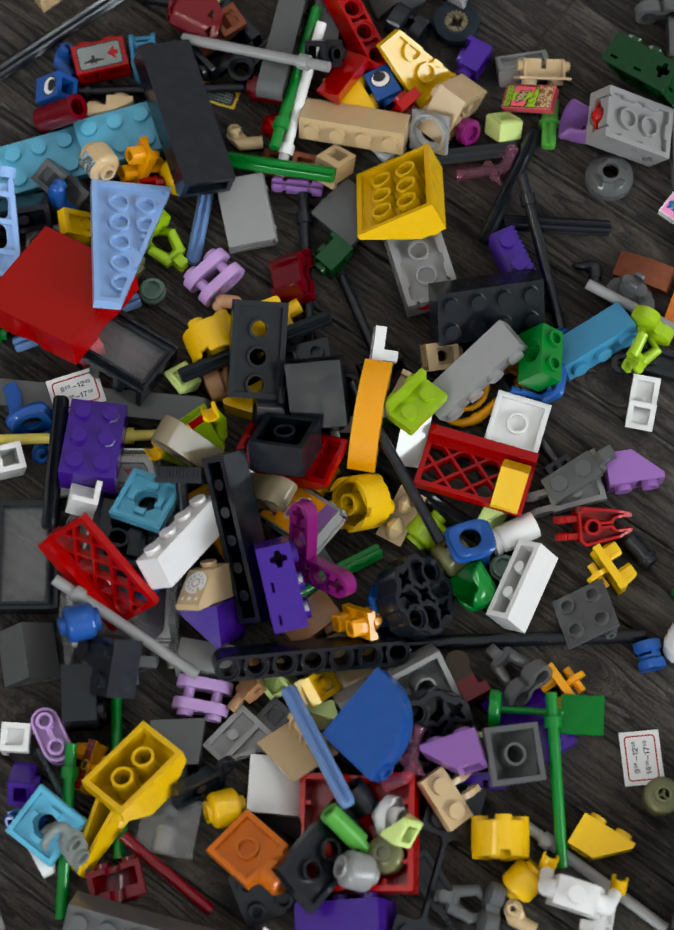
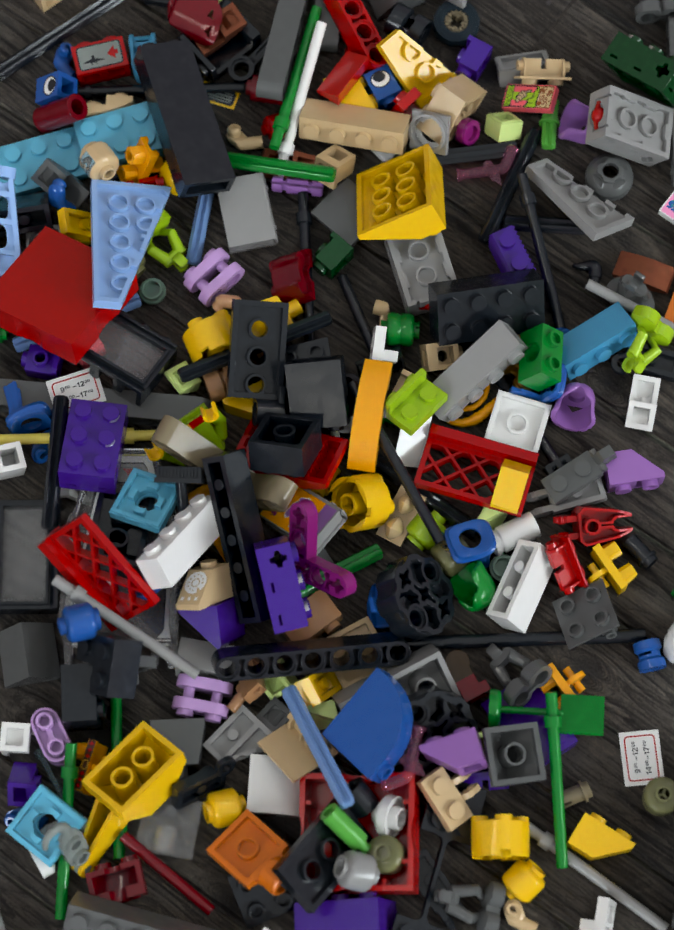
(48, 369): none -> dark purple brick
(83, 499): white panel -> none
(301, 61): light grey bar -> none
(330, 50): black brick -> none
(357, 621): light orange hips -> none
(381, 309): none -> tan hand
(401, 329): none -> green piece
(403, 831): yellowish green slope -> none
(562, 553): none -> red hinge
(577, 201): none -> light grey wing
(577, 794): none -> dark tan pin
(578, 895): white torso -> none
(579, 396): none -> medium lavender hair

